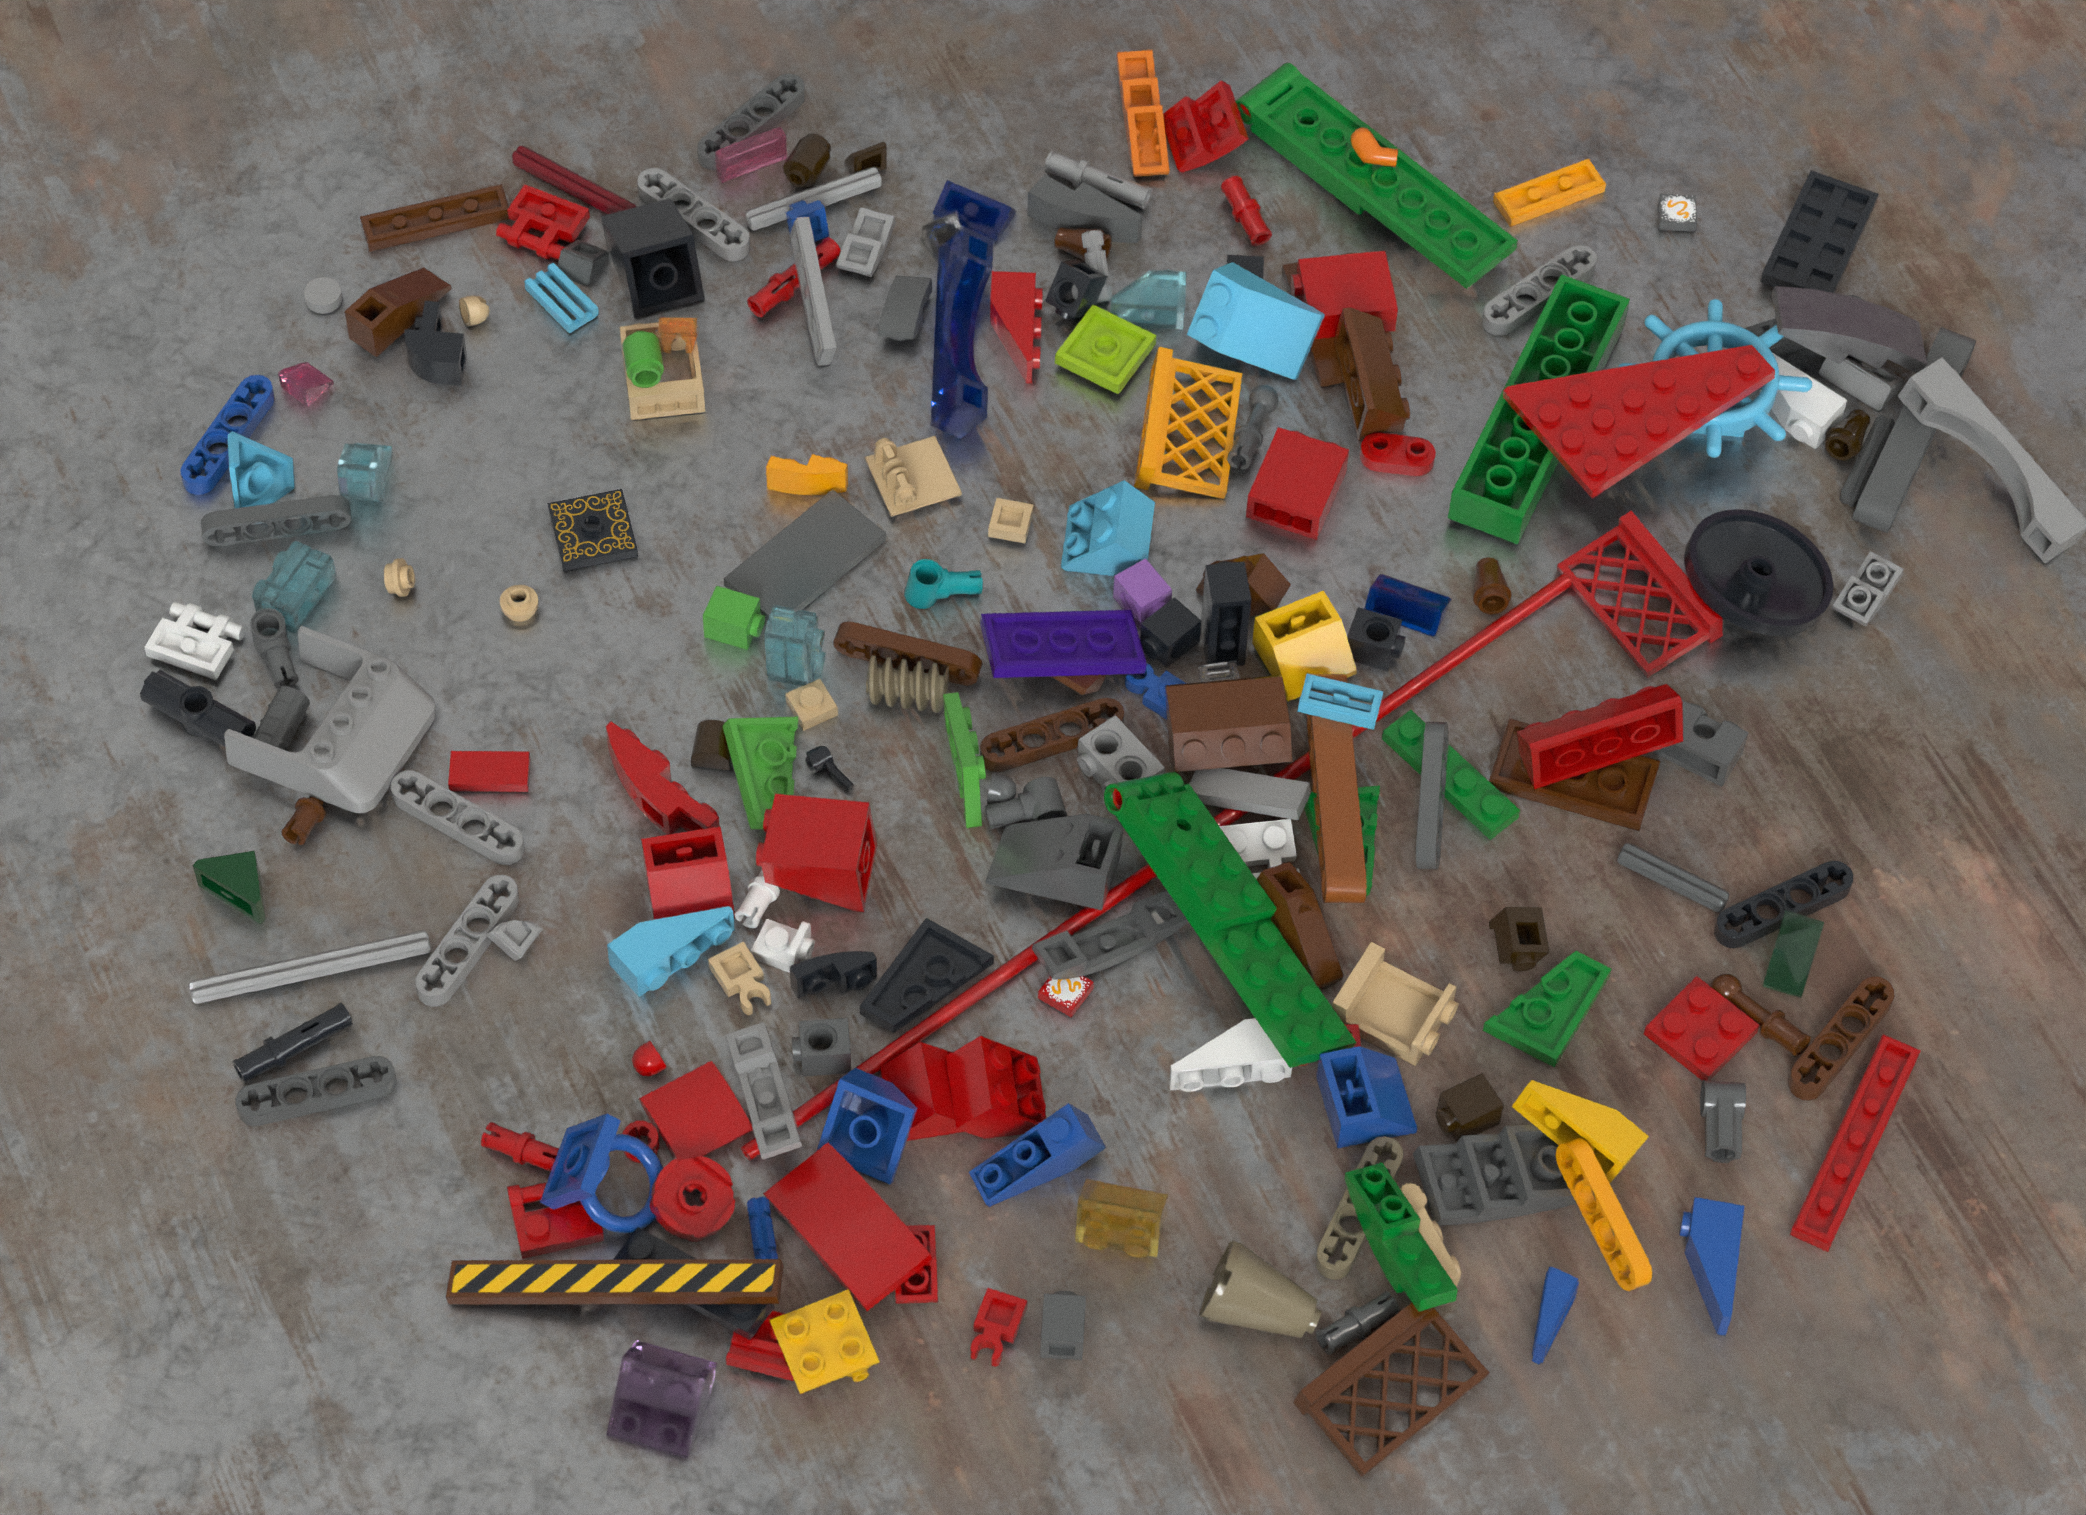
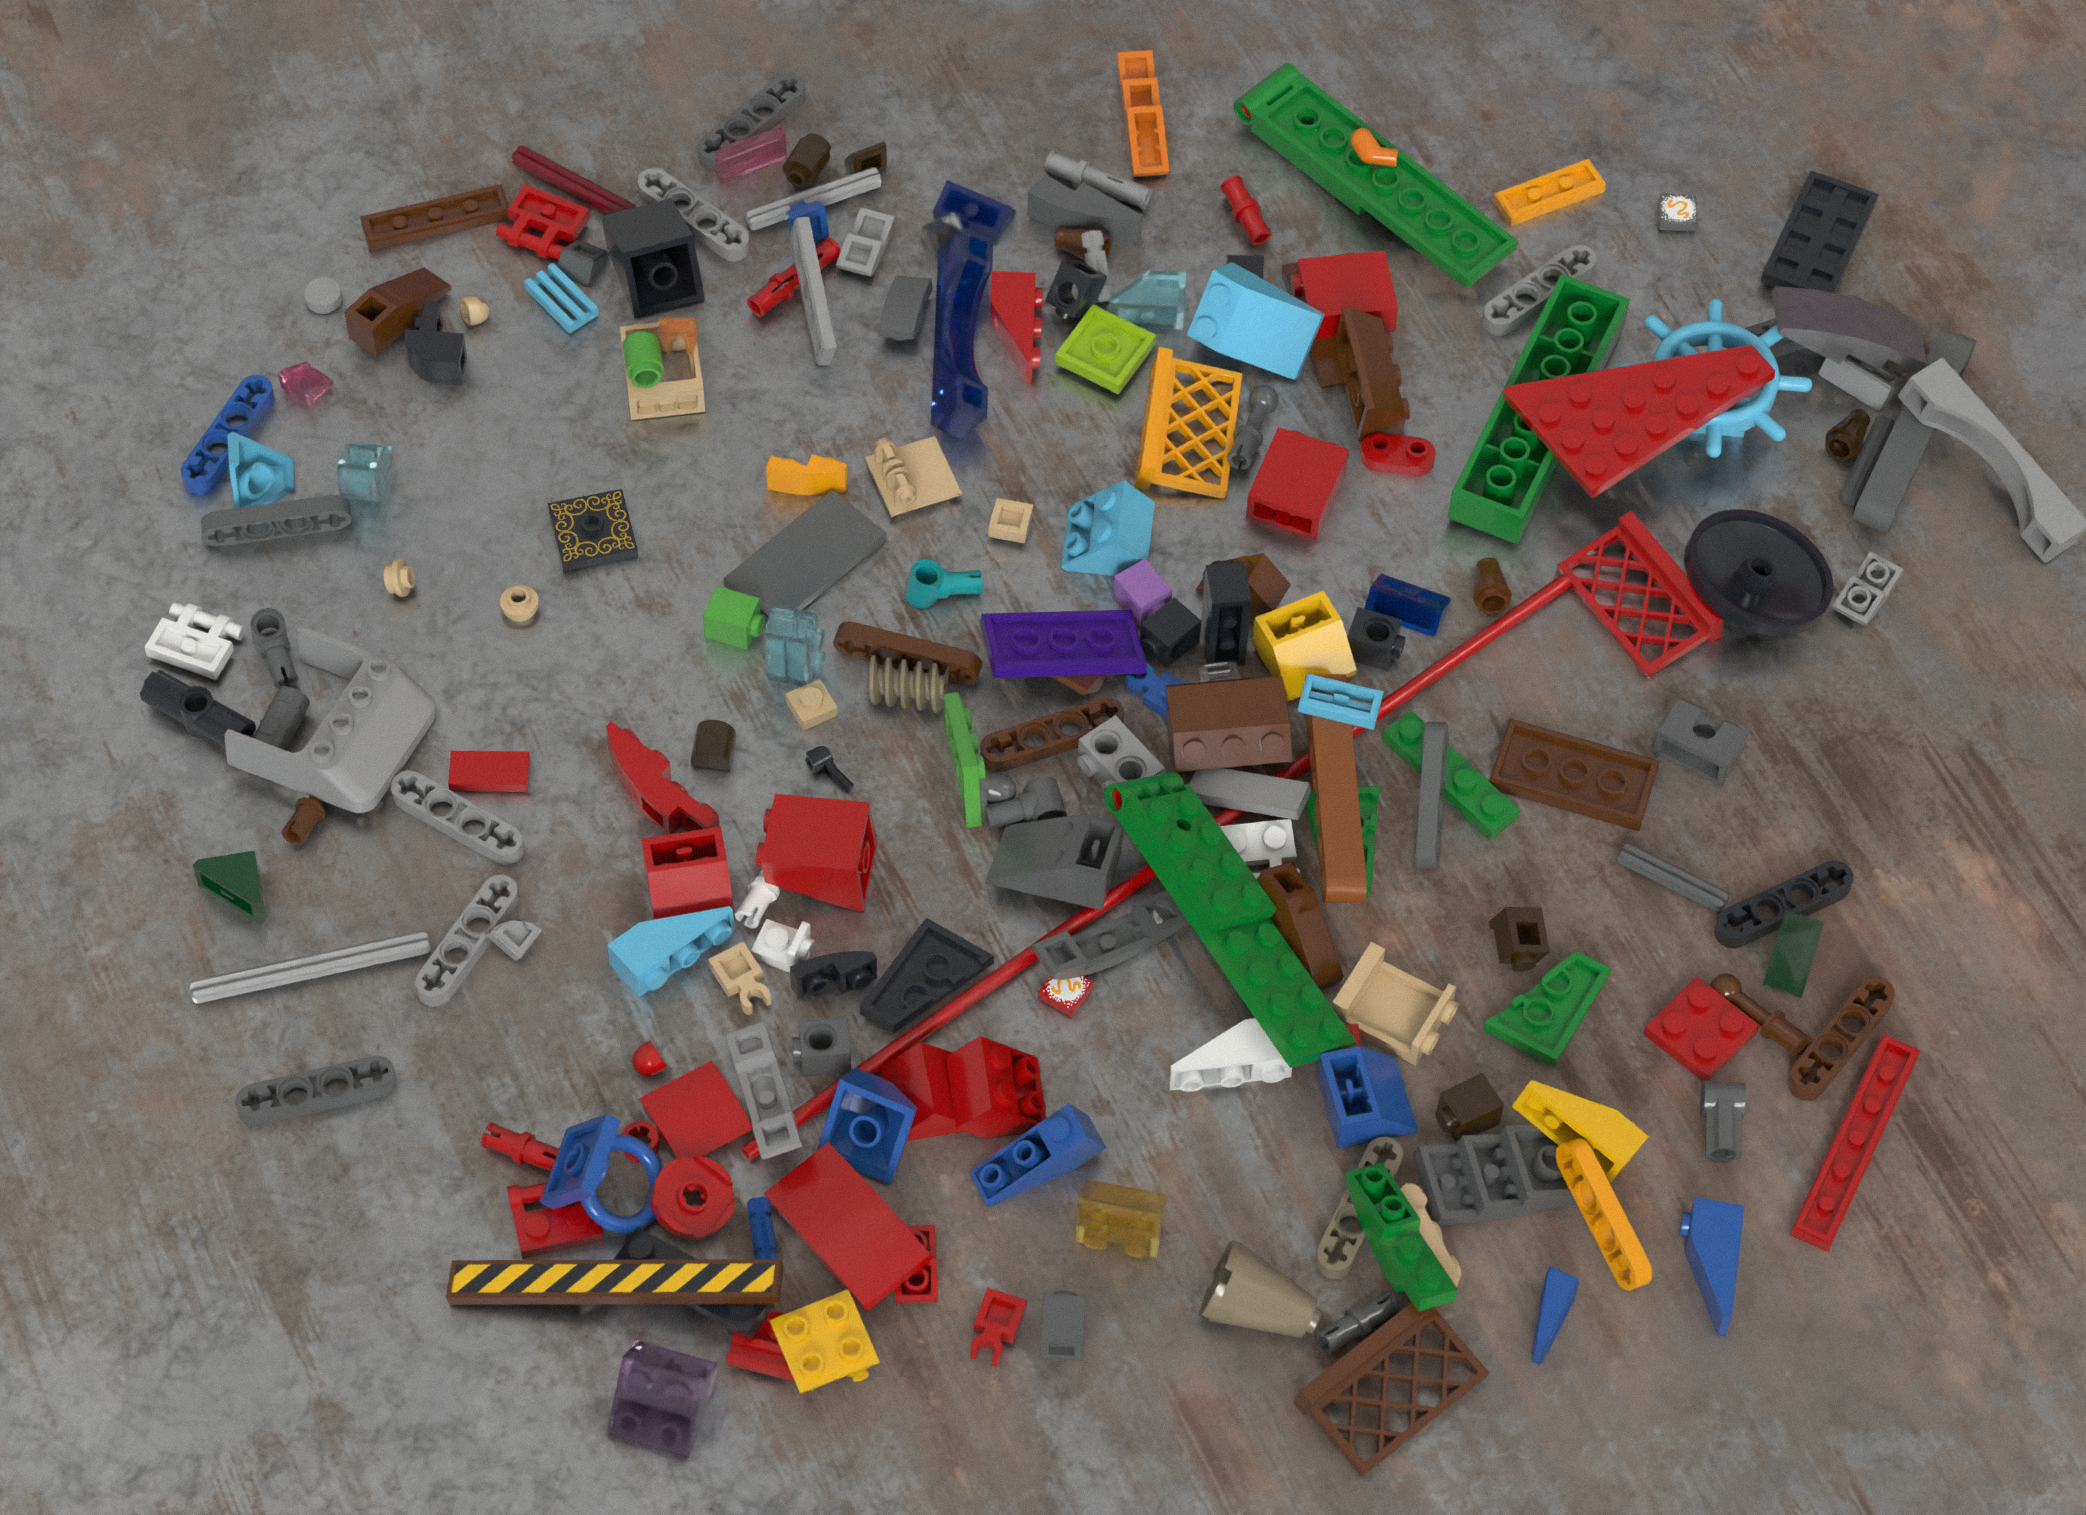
(295, 584): clear light blue brick -> none
(295, 1041): black pin -> none
(762, 761): bright green wing -> none
(1204, 127): red slope -> none
(1601, 735): red slope -> none
(1808, 413): white slope -> none

